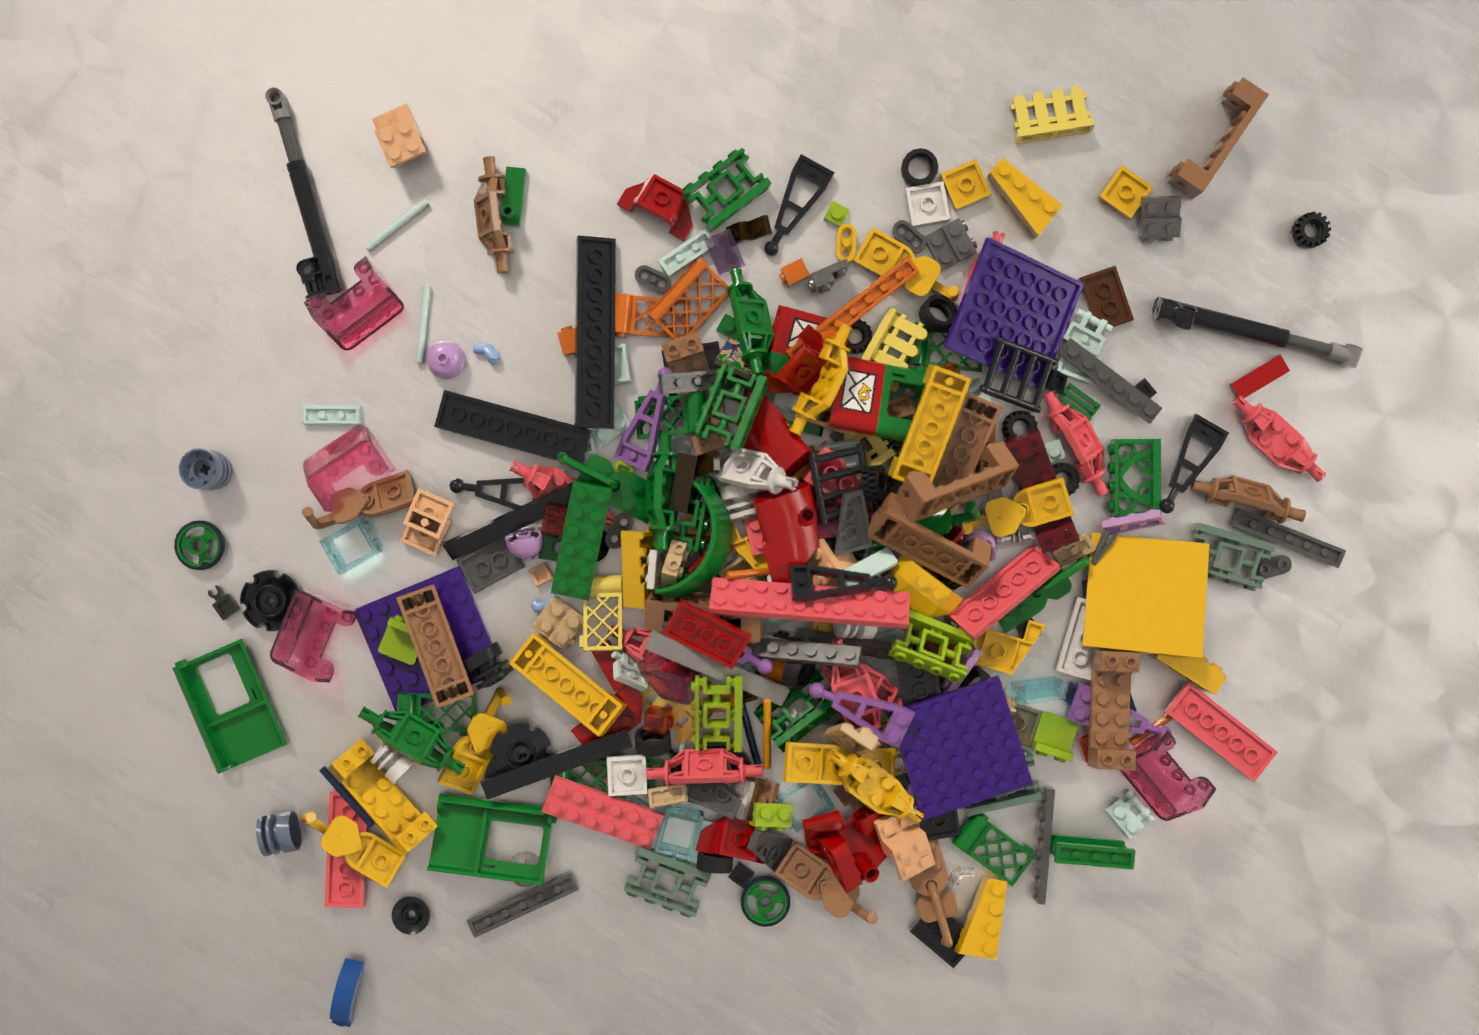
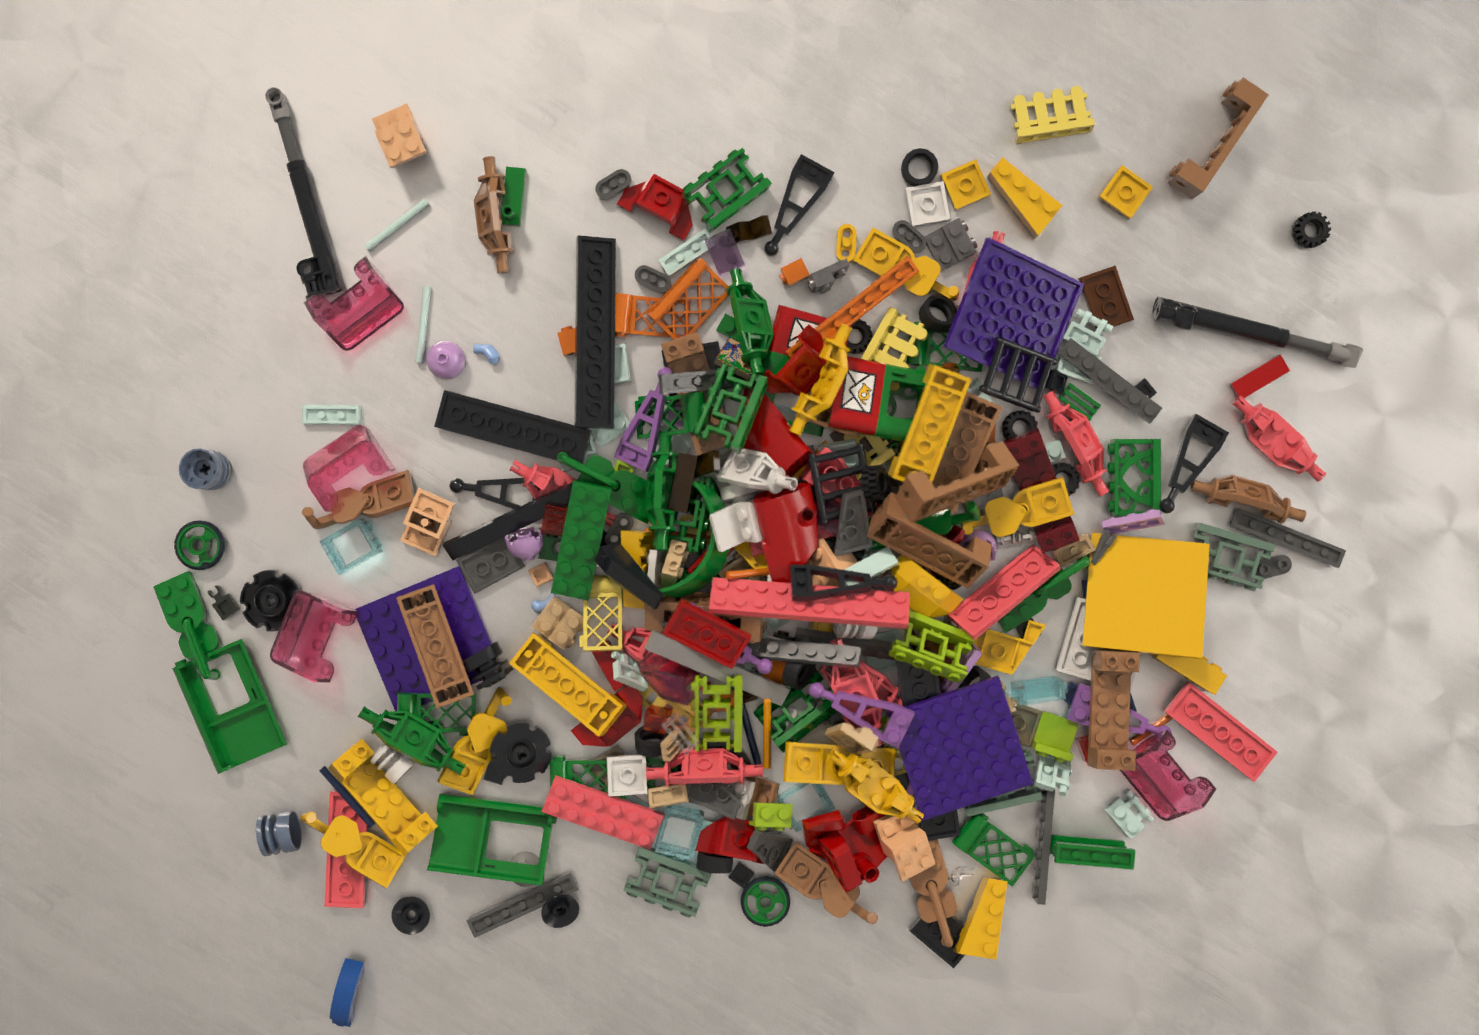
(182, 600): none -> green plate
(397, 641): lime bracket -> none
(556, 763): black tile -> none
(563, 916): none -> black dish
(613, 184): none -> dark grey plate
(628, 574): none -> black wedge
(669, 747): none -> tan tile
(670, 720): none -> clear tile
(735, 525): none -> white bracket
(836, 214): lime plate -> none
(847, 798): dark orange plate -> none
(900, 407): medium nougat plate -> none
(1047, 777): none -> light aqua plate
(1160, 218): flat silver plate -> none

